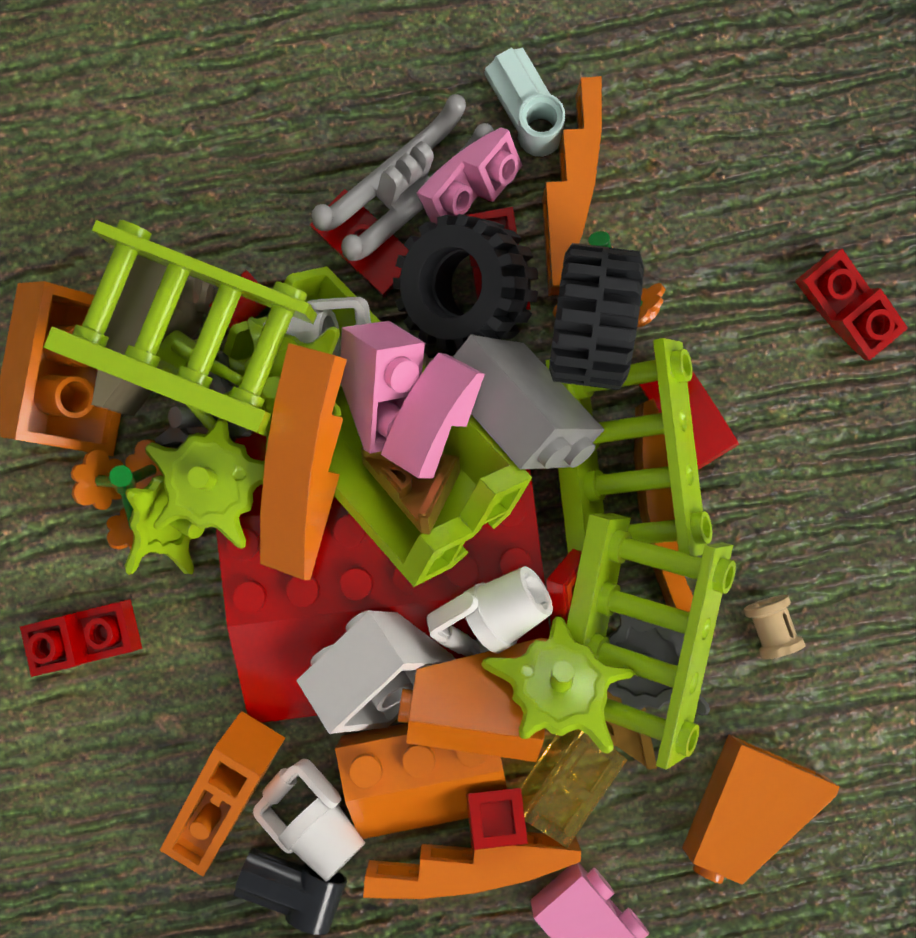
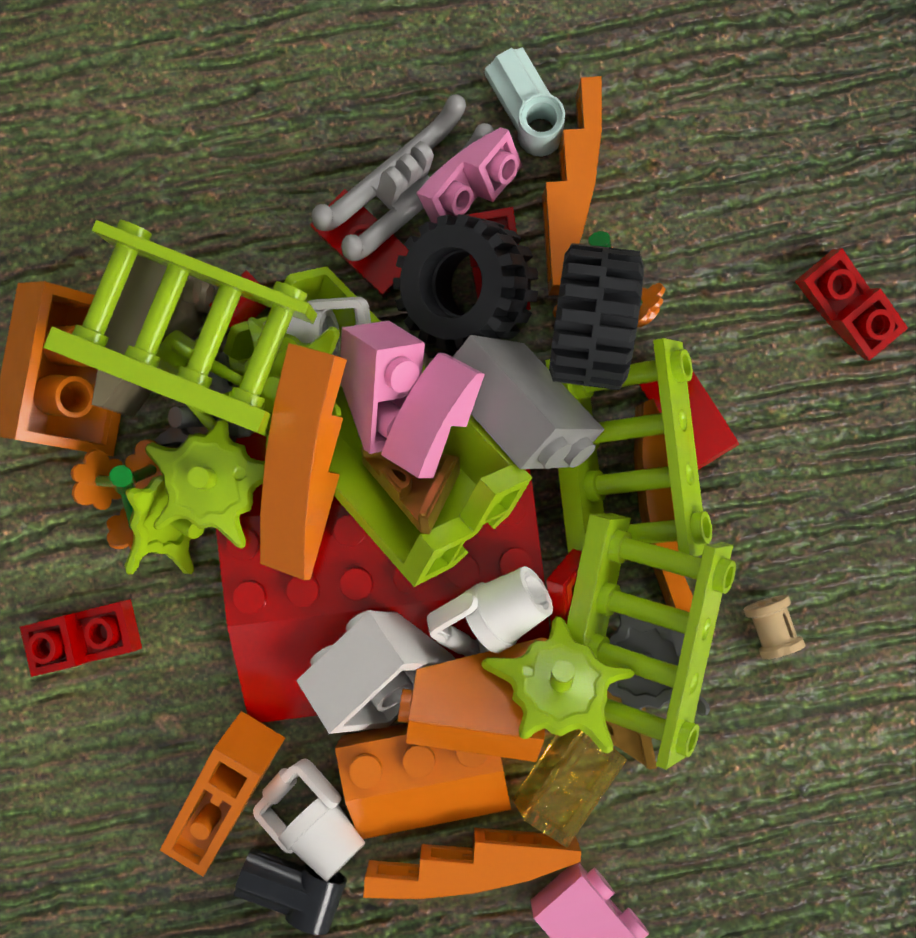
(496, 818): red tile -> none
(752, 810): orange slope -> none

